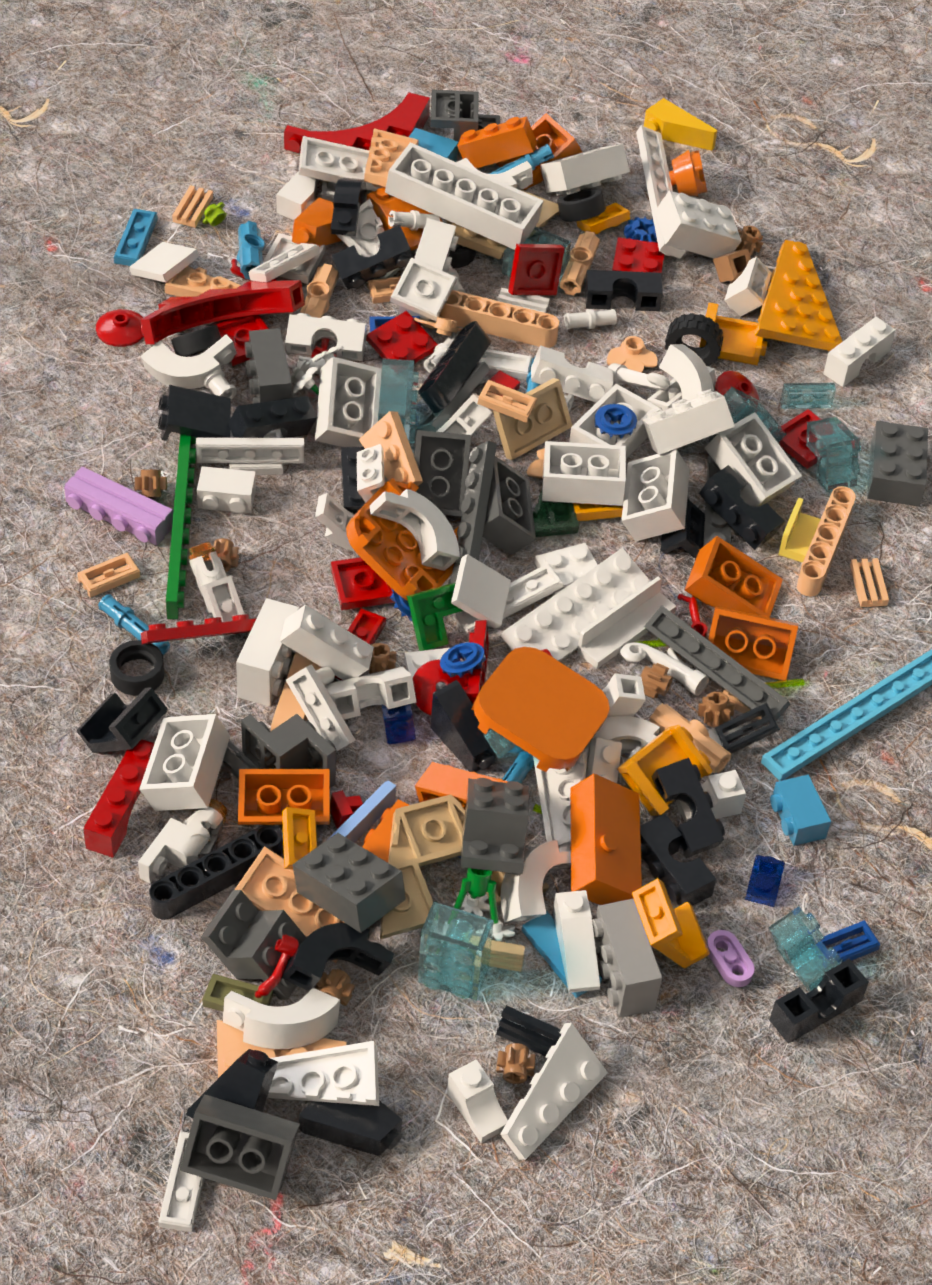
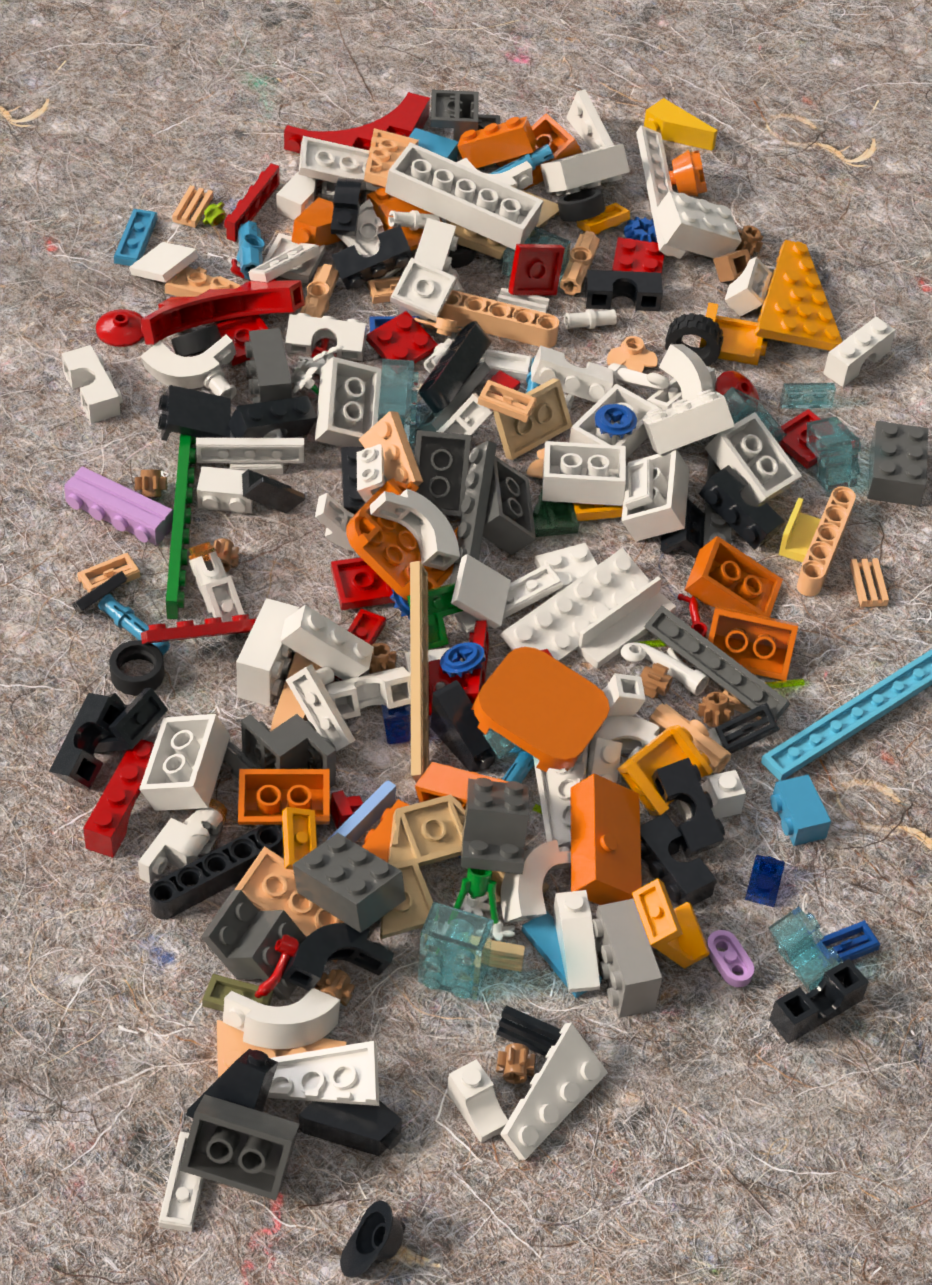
(76, 758): none -> black arch
(98, 395): none -> white arch
(99, 592): none -> black tile
(253, 201): none -> red plate
(270, 492): none -> black panel
(373, 1241): none -> black piece
(419, 670): none -> tan tile
(587, 121): none -> white wing
(639, 484): none -> white tile

